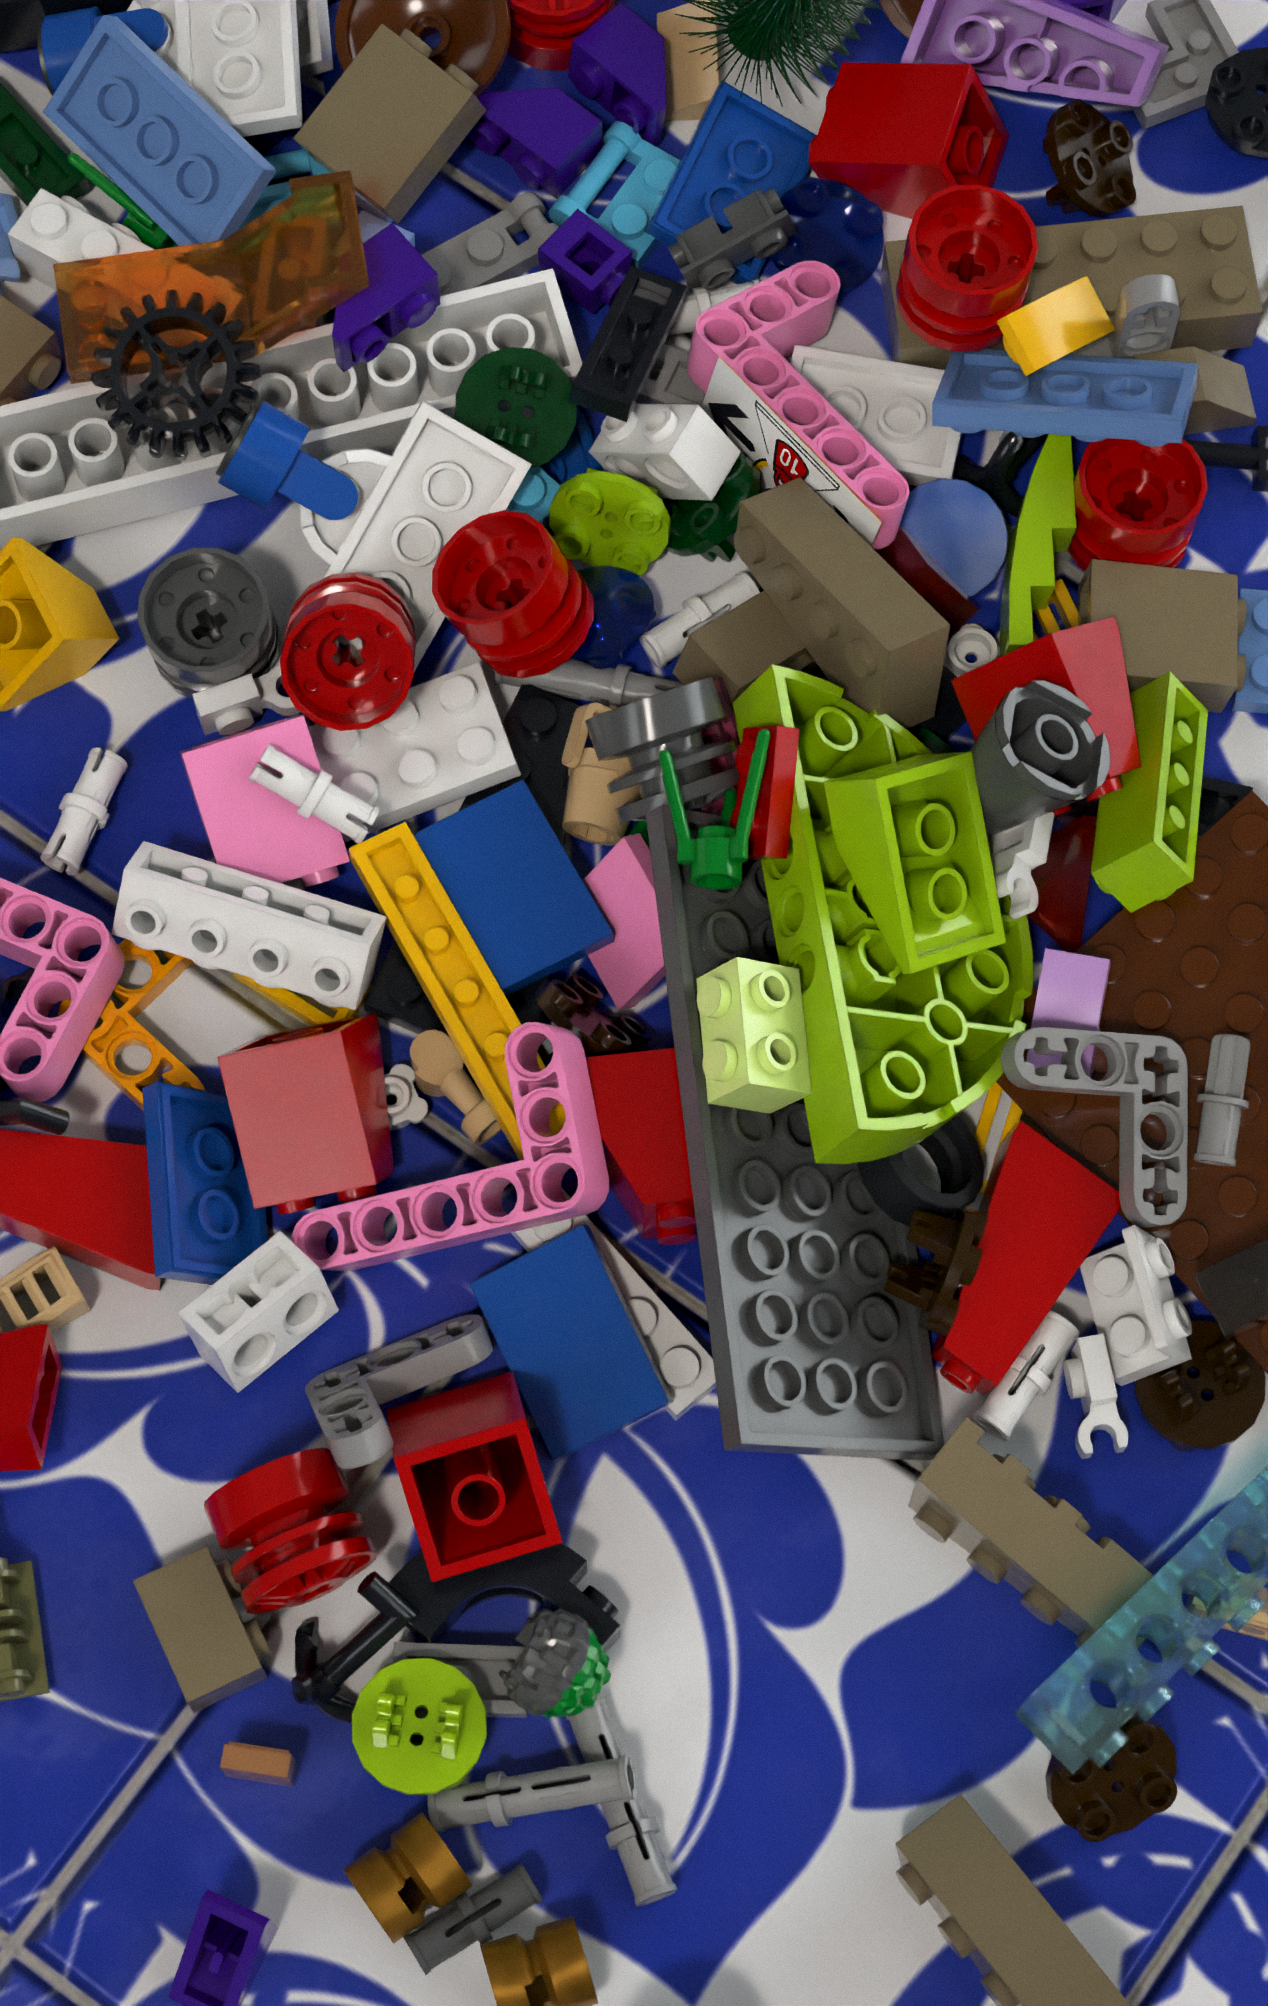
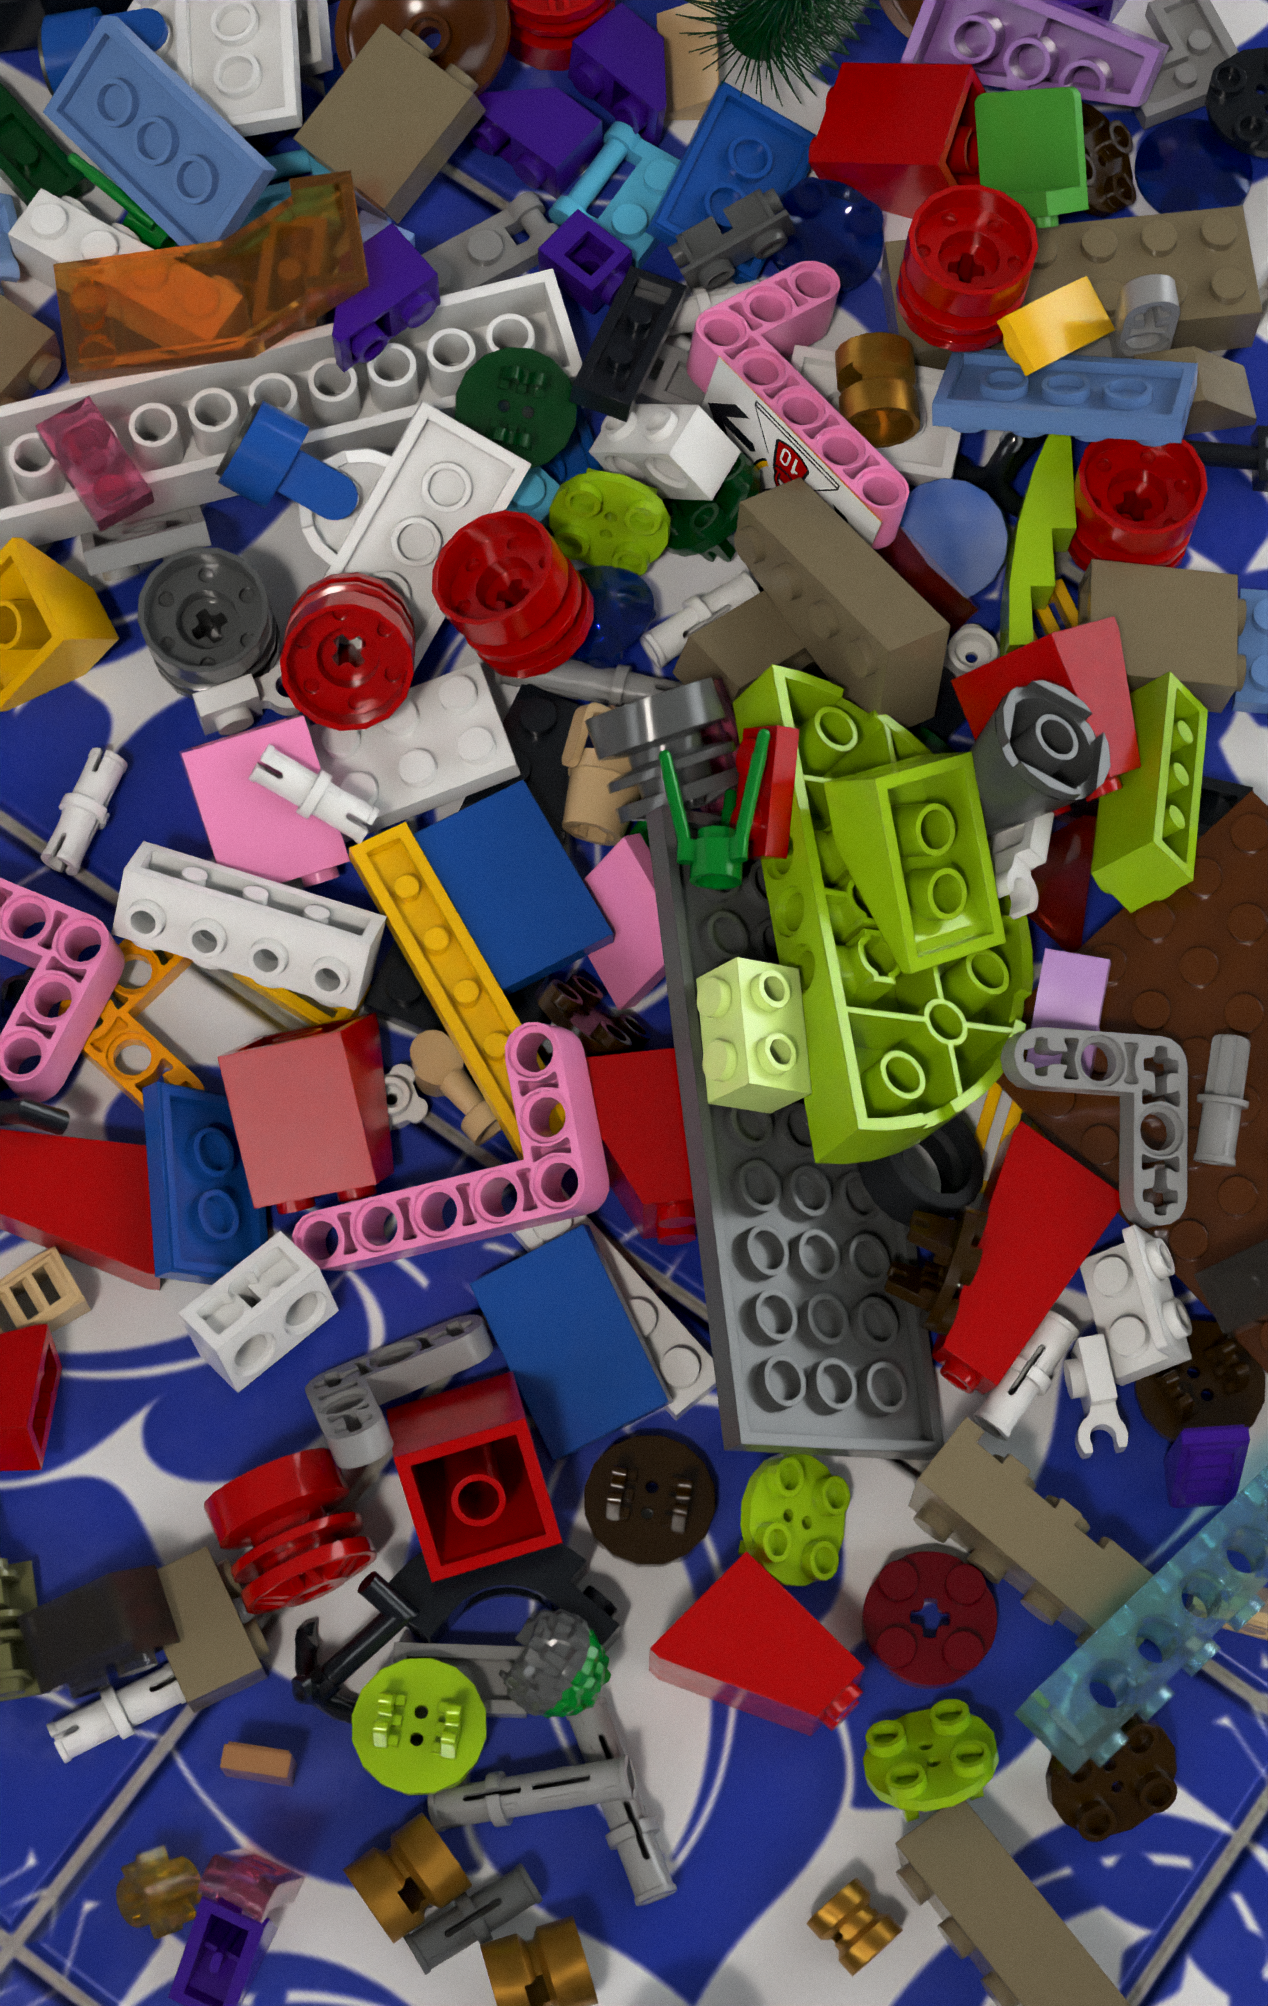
(95, 463): none -> clear pink plate
(98, 1631): none -> clear smoke brick
(116, 1713): none -> white pin
(124, 546): none -> light grey plate
(158, 1892): none -> clear yellow gear
(198, 357): black gear -> none
(249, 1882): none -> clear pink plate
(680, 1506): none -> dark brown plate
(759, 1653): none -> red slope
(775, 1504): none -> lime plate
(854, 1926): none -> pearl gold wheel
(877, 387): none -> pearl gold wheel
(900, 1645): none -> dark red plate
(930, 1758): none -> lime plate
(1034, 150): none -> bright green bracket
(1191, 168): none -> clear blue dish
(1205, 1465): none -> dark purple slope

